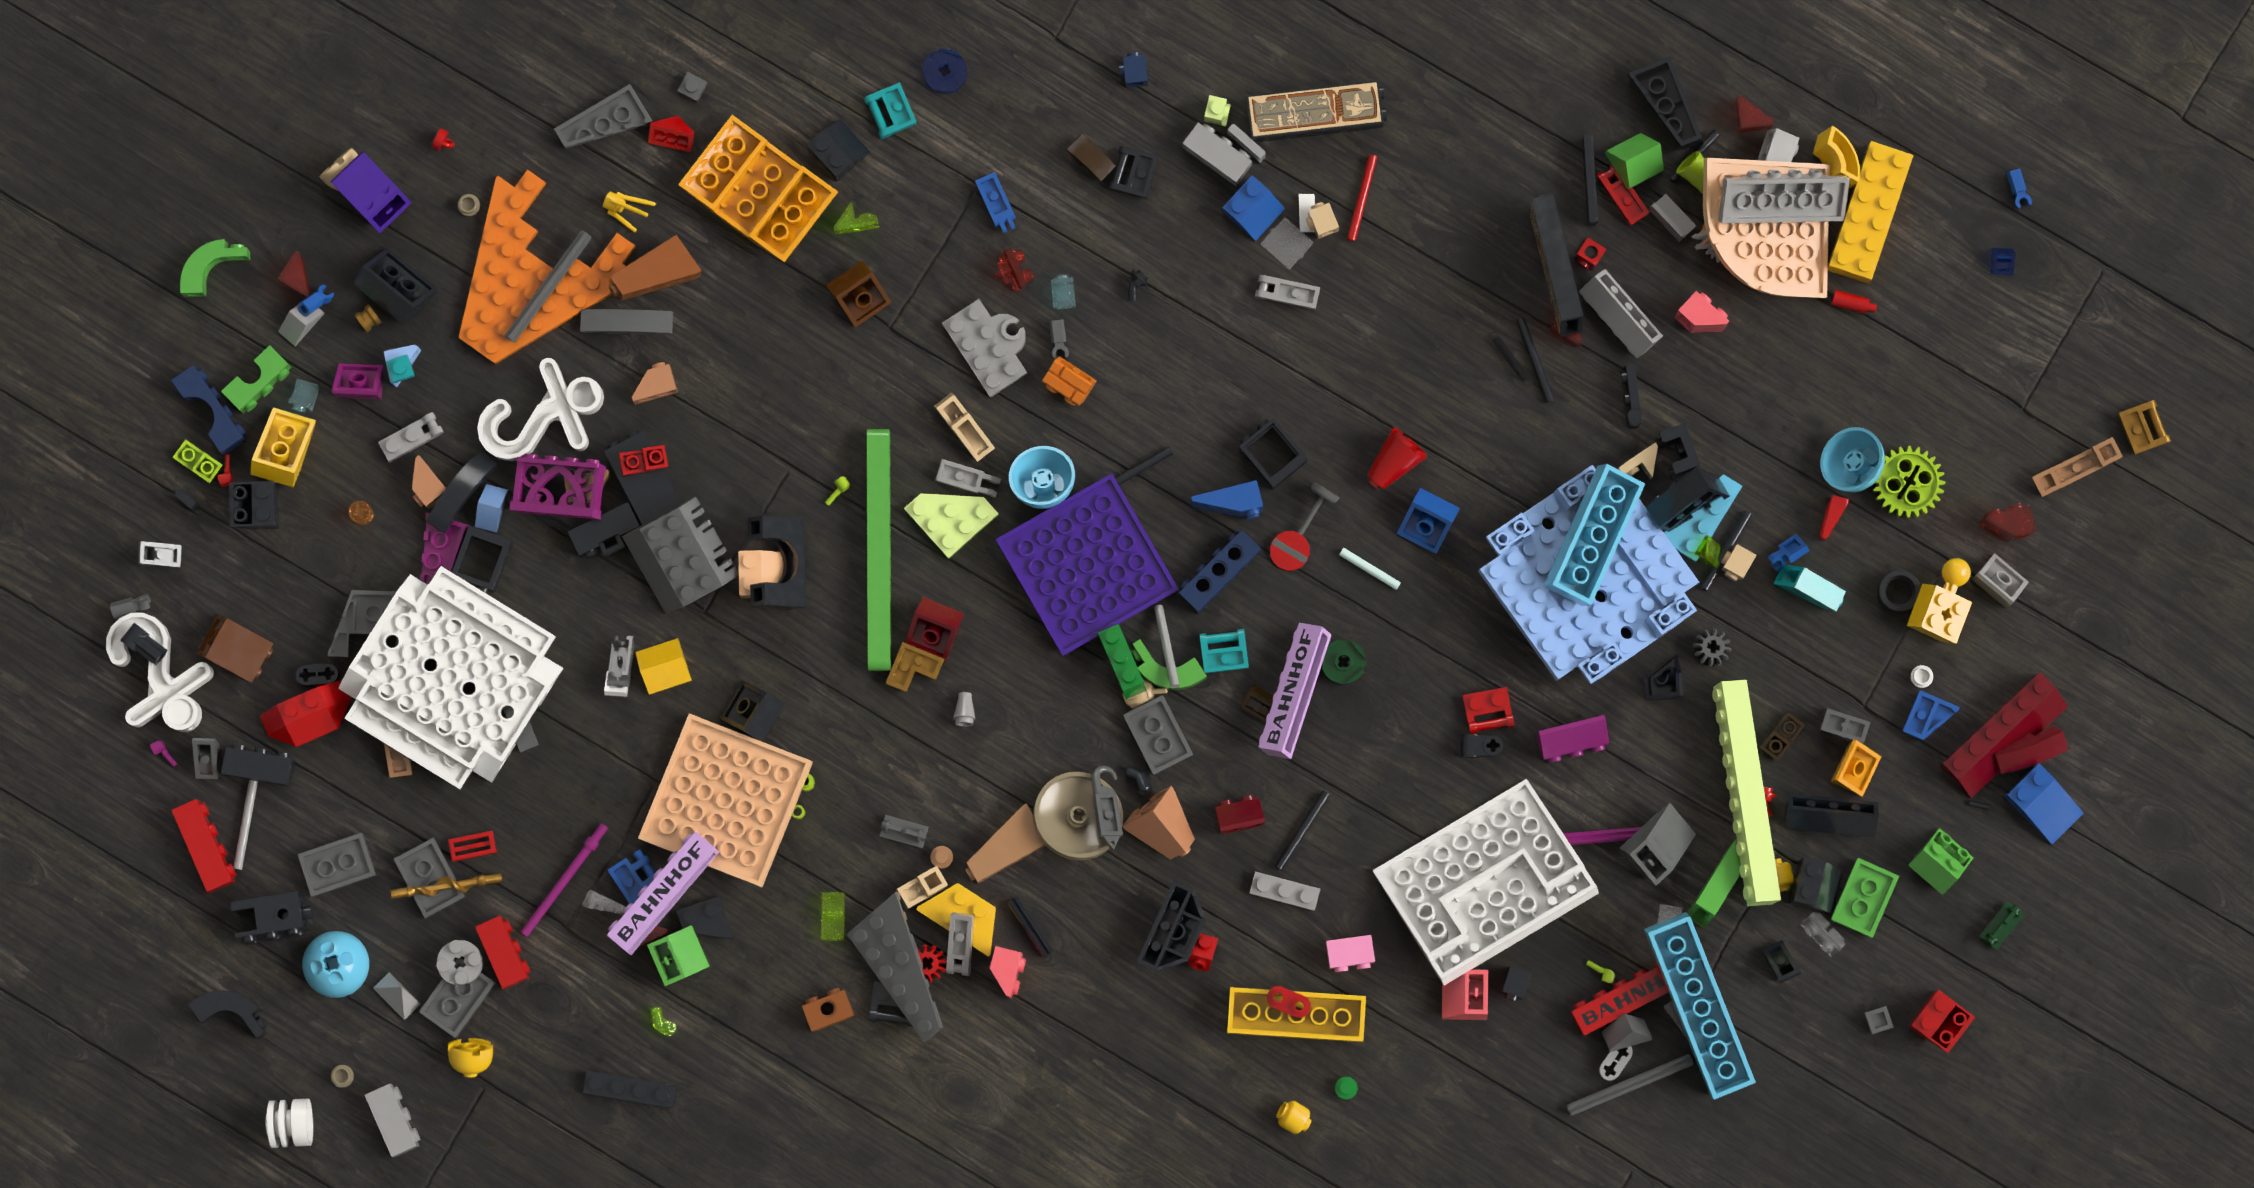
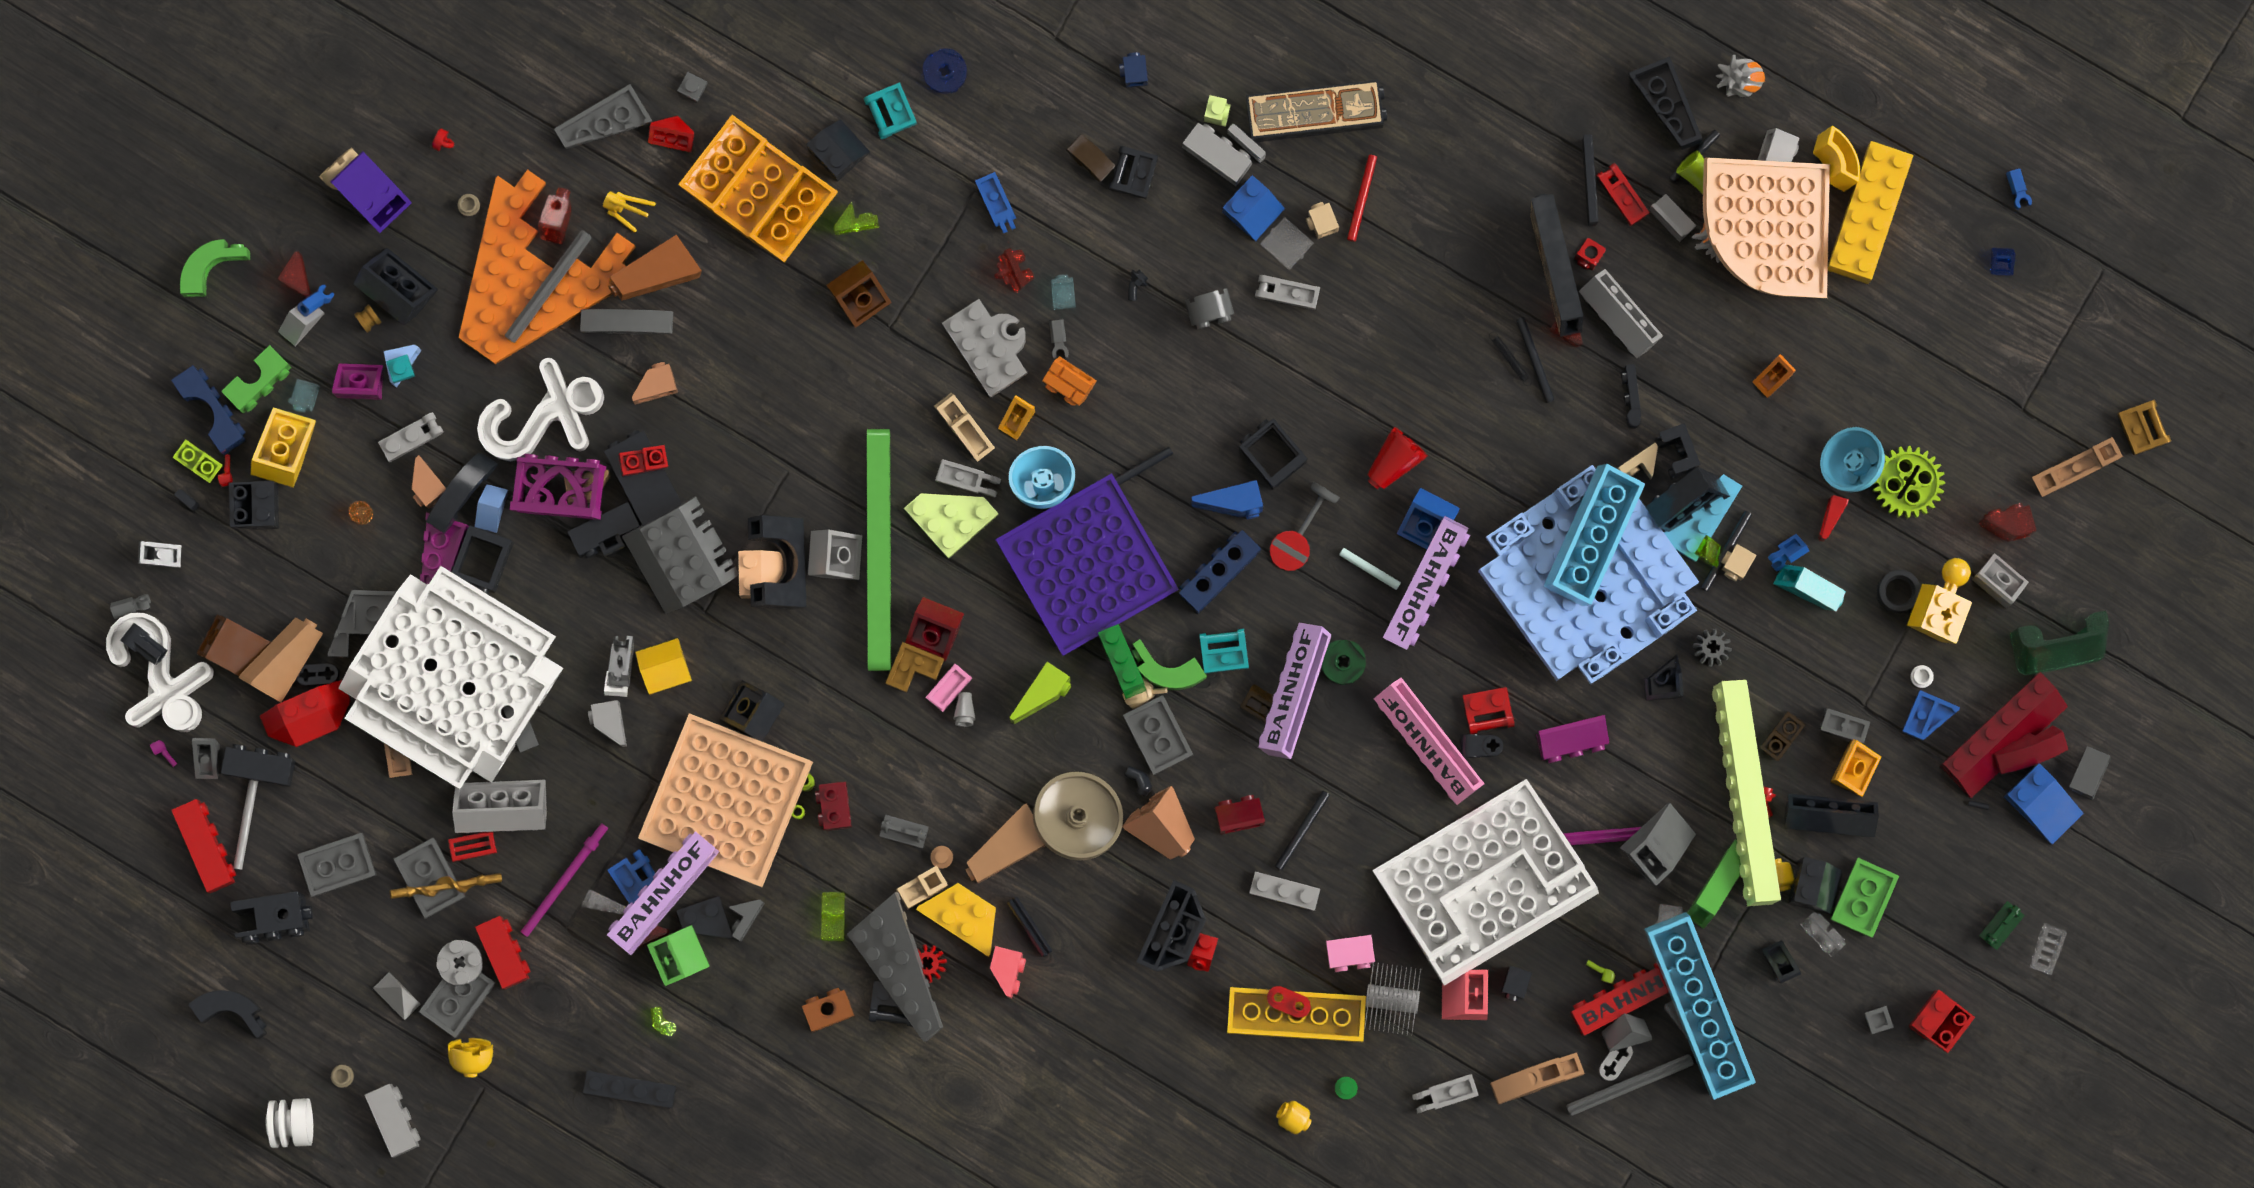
(283, 659): none -> medium nougat slope
(345, 971): medium azure piece -> none
(500, 806): none -> light grey slope
(555, 217): none -> clear red torso
(608, 720): none -> light grey slope
(749, 912): none -> dark grey slope
(834, 806): none -> dark red brick
(835, 555): none -> light grey slope
(842, 485): lime hand -> none
(948, 687): none -> bright pink tile
(960, 943): light grey plate -> none
(1016, 417): none -> light orange slope
(1045, 689): none -> lime slope
(1106, 808): dark grey plate -> none
(1166, 645): light grey bar -> none
(1209, 308): none -> dark grey brick
(1305, 204): white sticker -> none
(1392, 998): none -> light grey piece
(1426, 582): none -> lavender brick
(1428, 741): none -> bright pink brick
(1448, 1093): none -> light grey hinge
(1537, 1078): none -> medium nougat slope
(1636, 159): bright green slope -> none
(1700, 315): coral slope -> none
(1741, 77): none -> light grey hair
(1750, 117): clear red slope -> none
(1774, 376): none -> orange slope
(1783, 197): light grey plate -> none
(1852, 302): red cylinder -> none
(1941, 861): bright green slope -> none
(2036, 655): none -> clear green windscreen
(2061, 933): none -> clear slope
(2090, 772): none -> dark grey hinge

